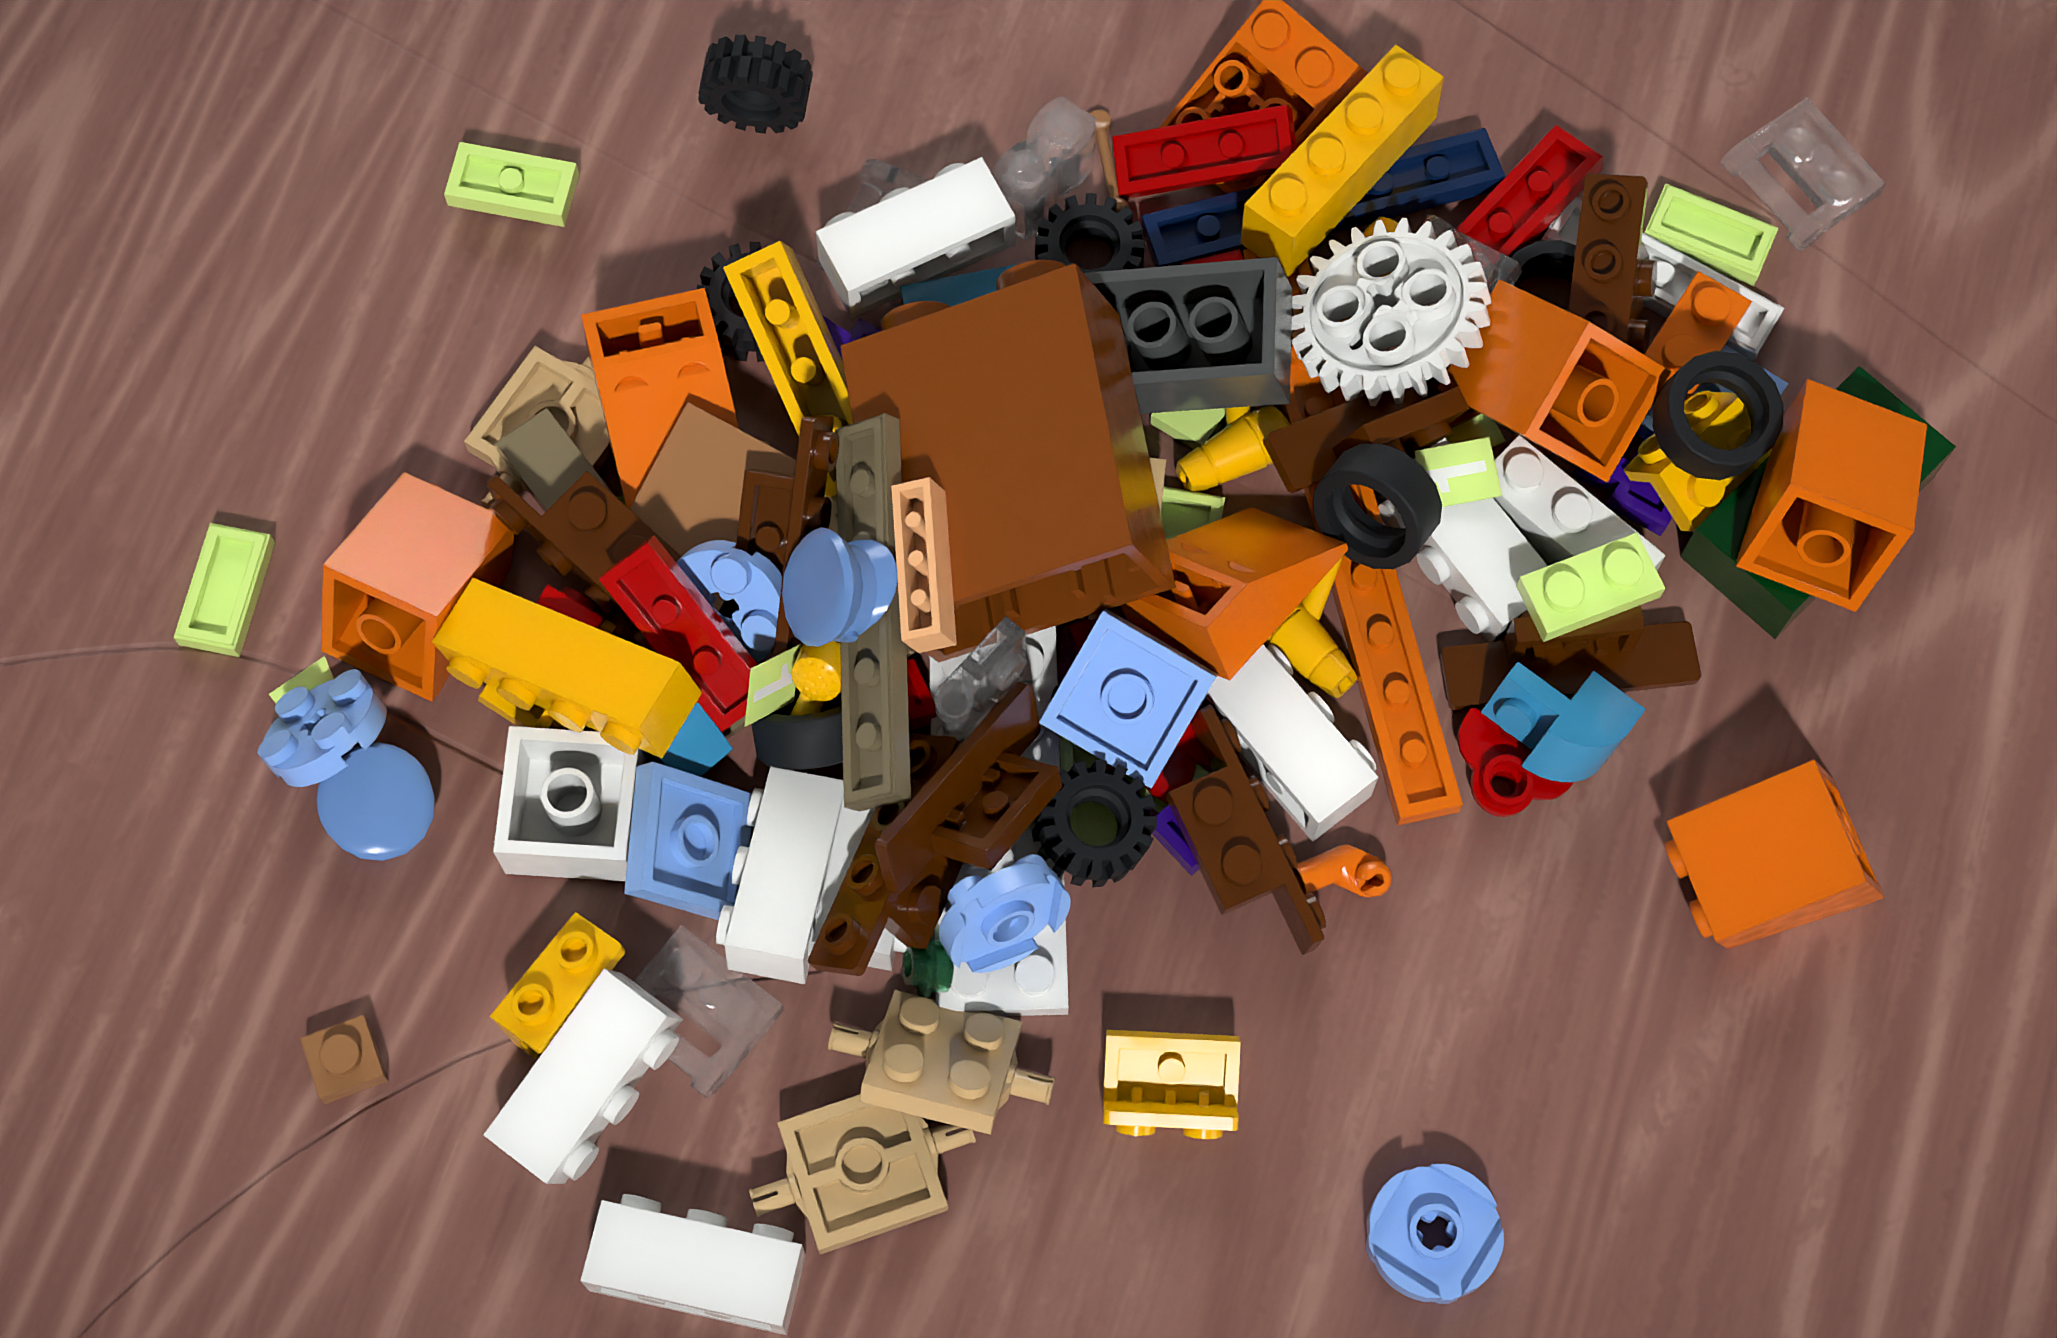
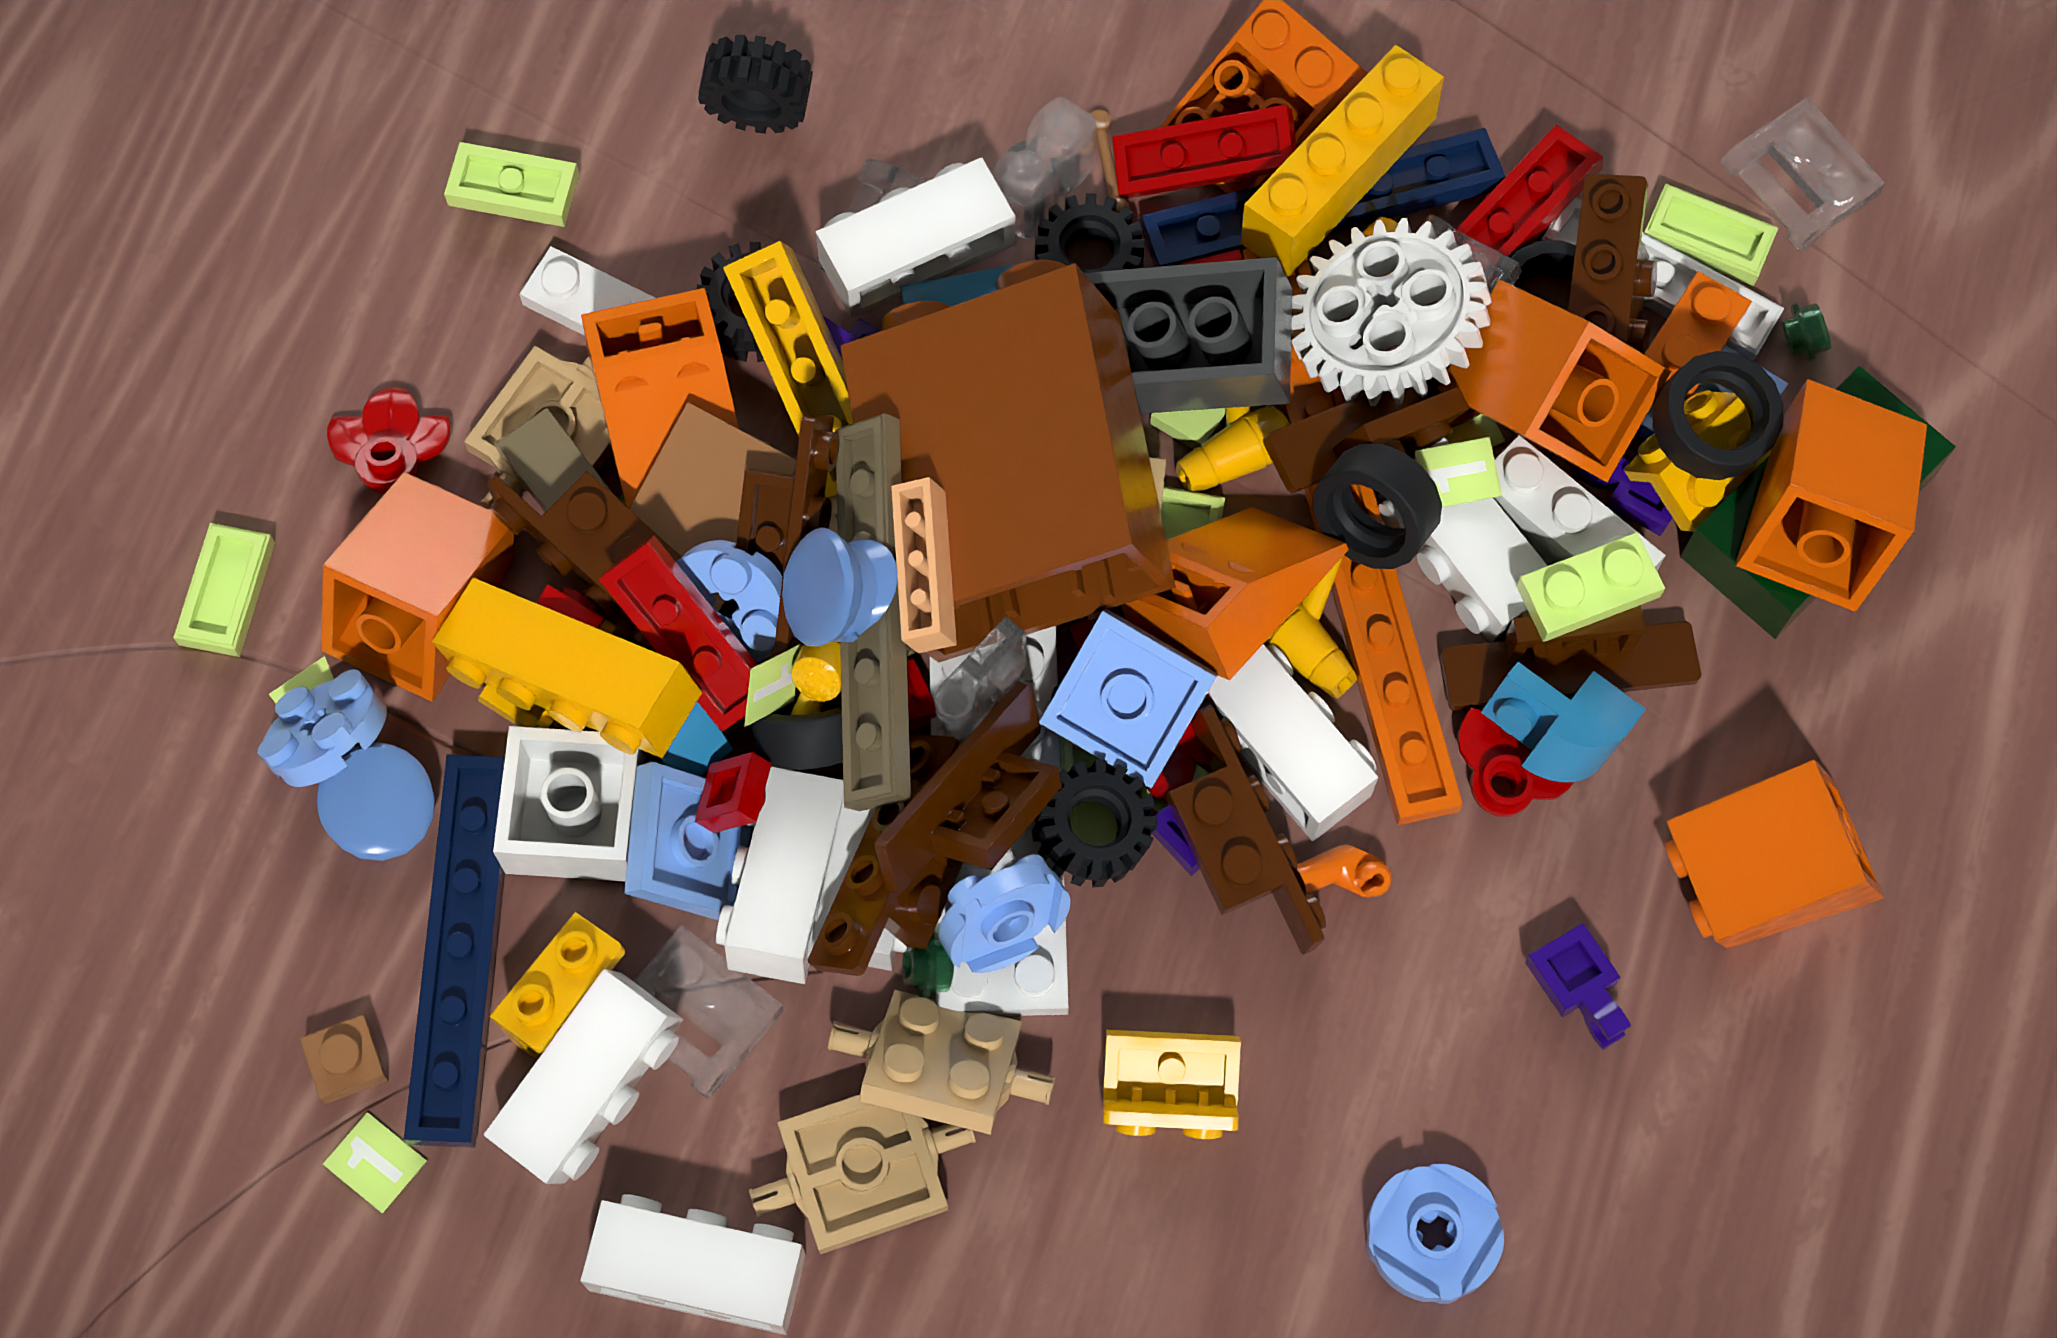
(374, 1162): none -> yellowish green sticker
(387, 438): none -> red plate
(457, 959): none -> dark blue plate
(568, 287): none -> white plate
(733, 792): none -> red plate
(1578, 976): none -> dark purple plate
(1806, 331): none -> clear green plate

